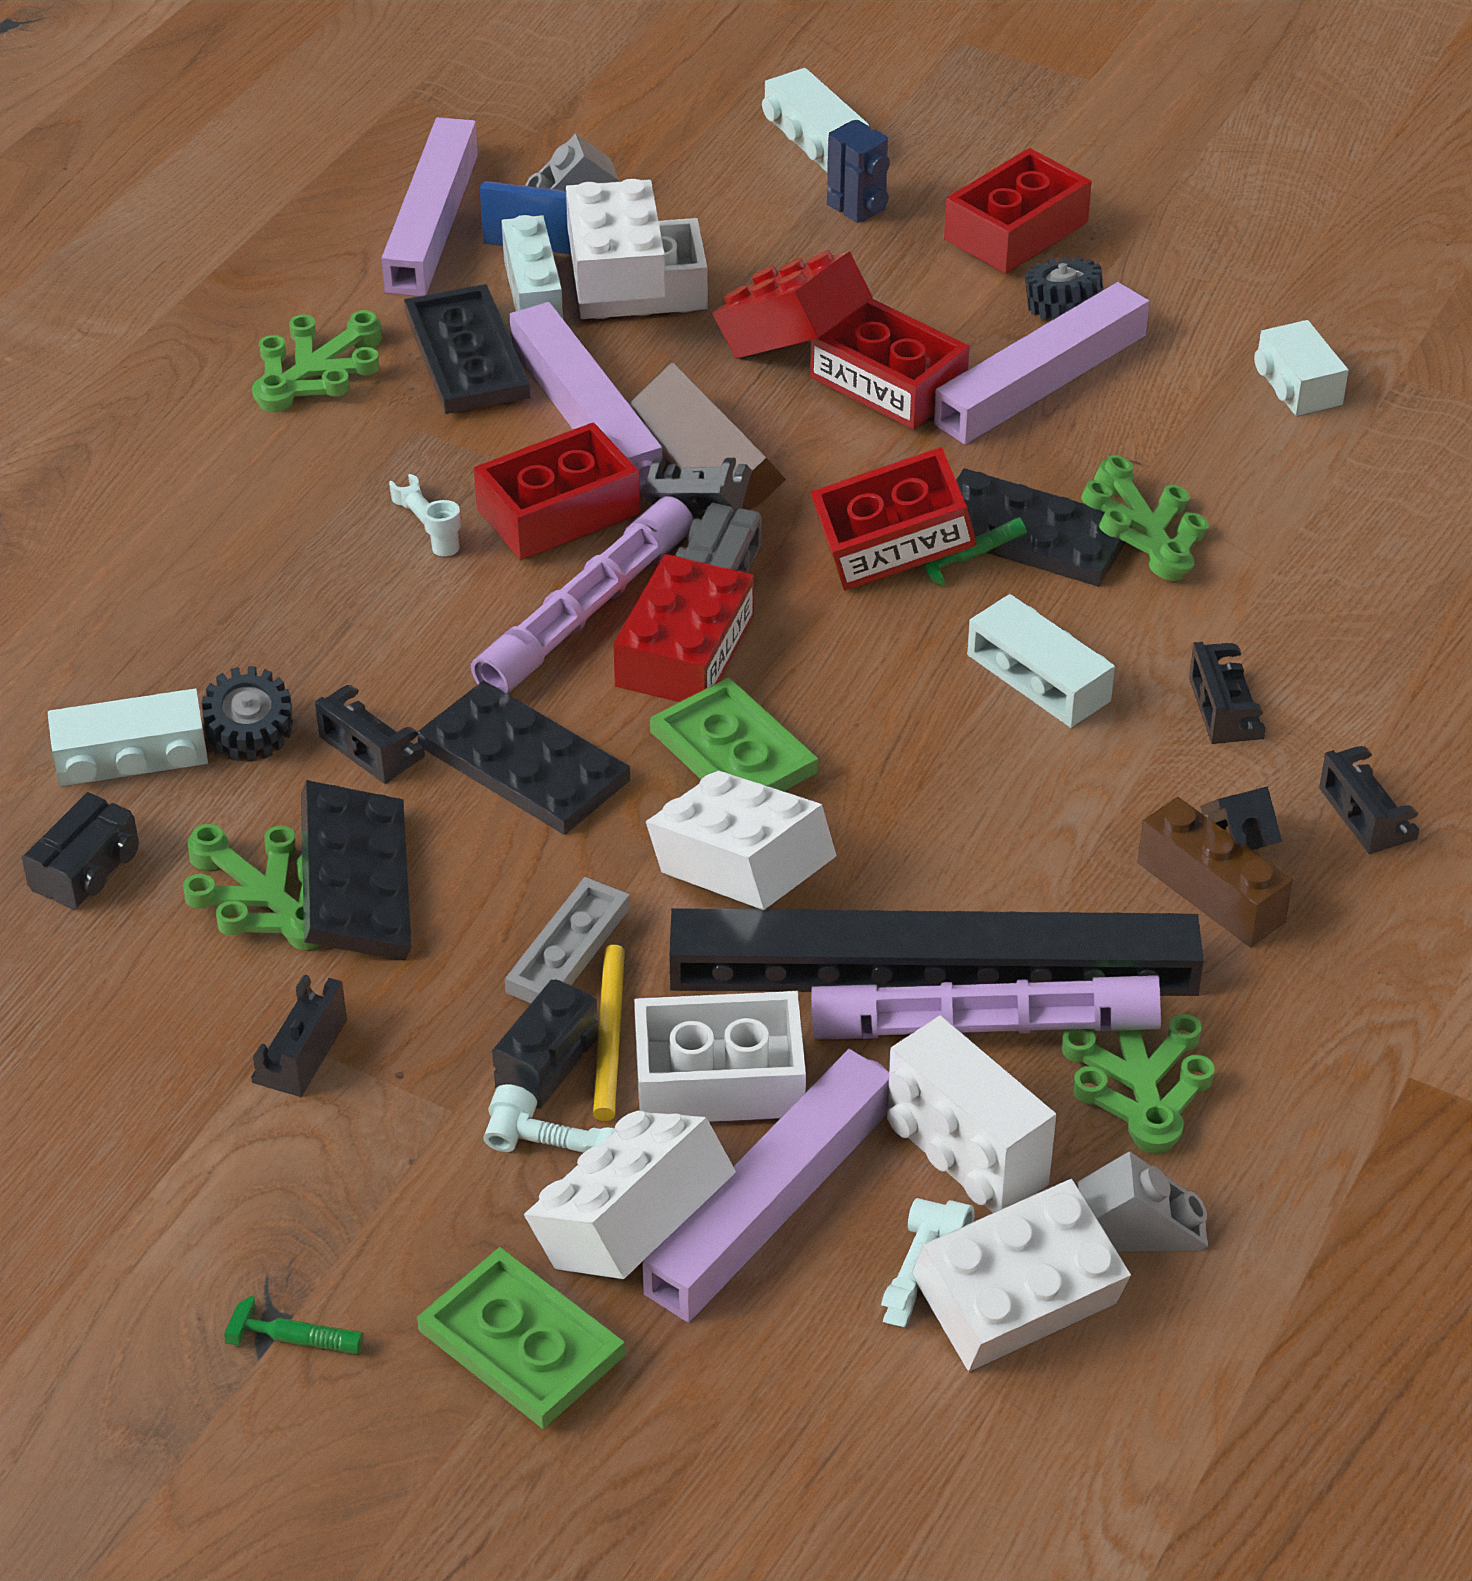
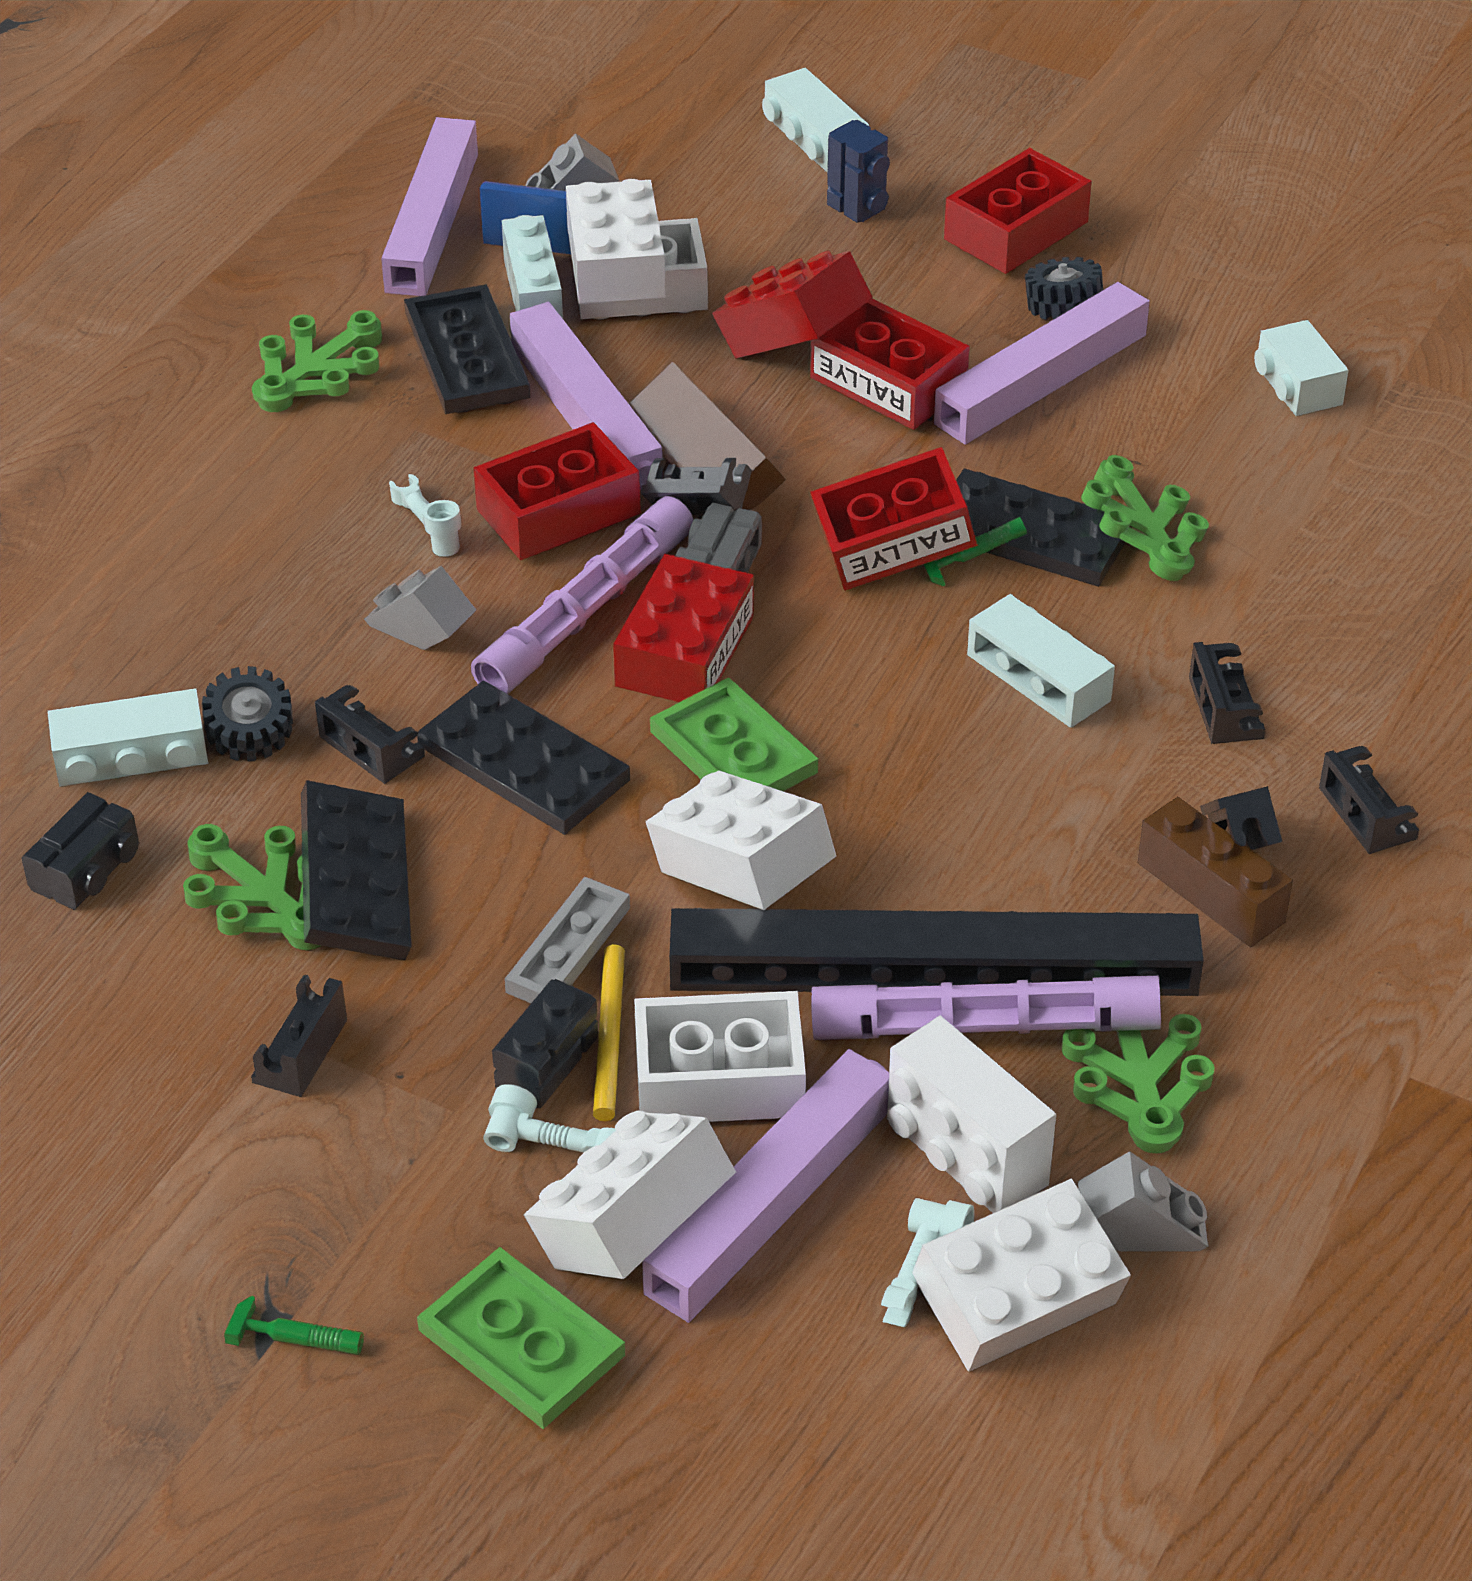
(421, 609): none -> light grey slope

